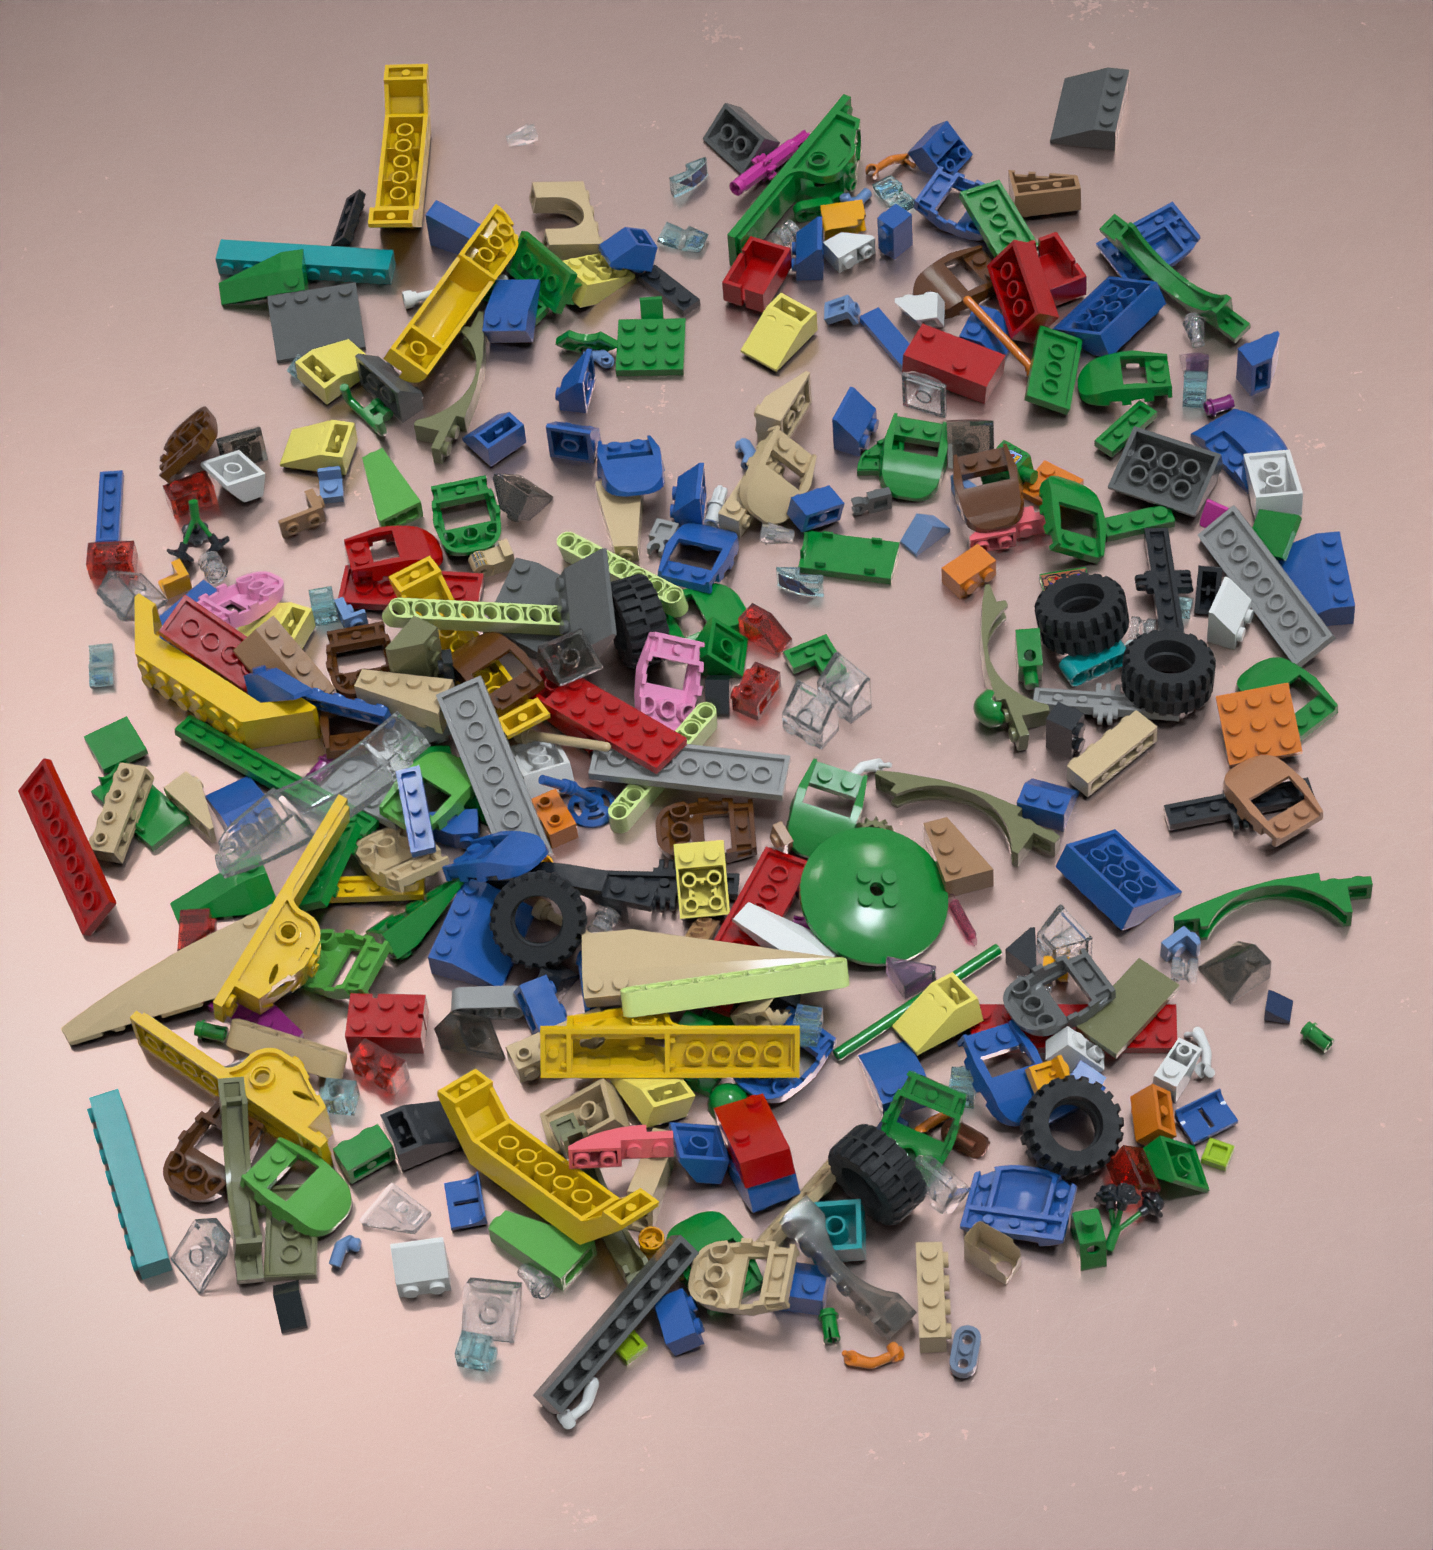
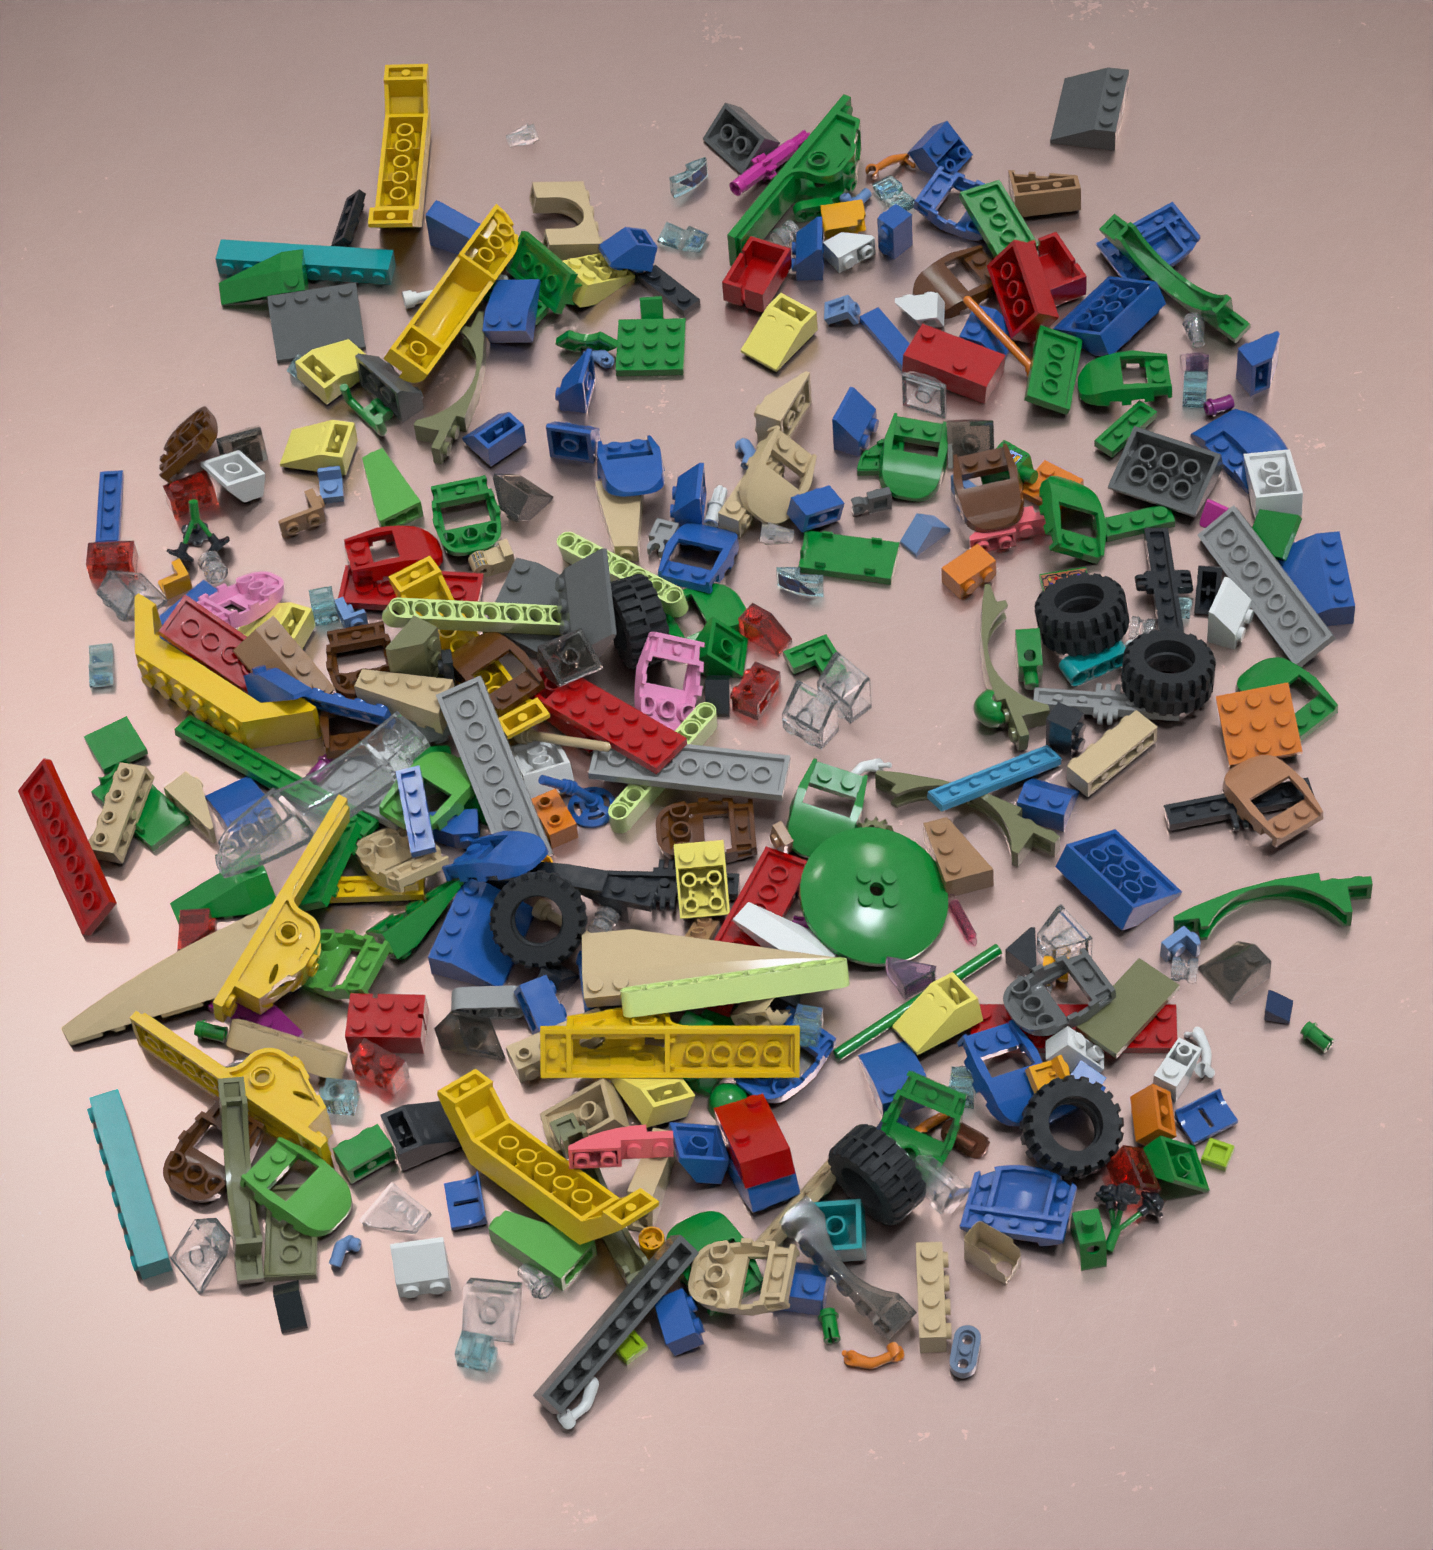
(994, 778): none -> dark azure tile

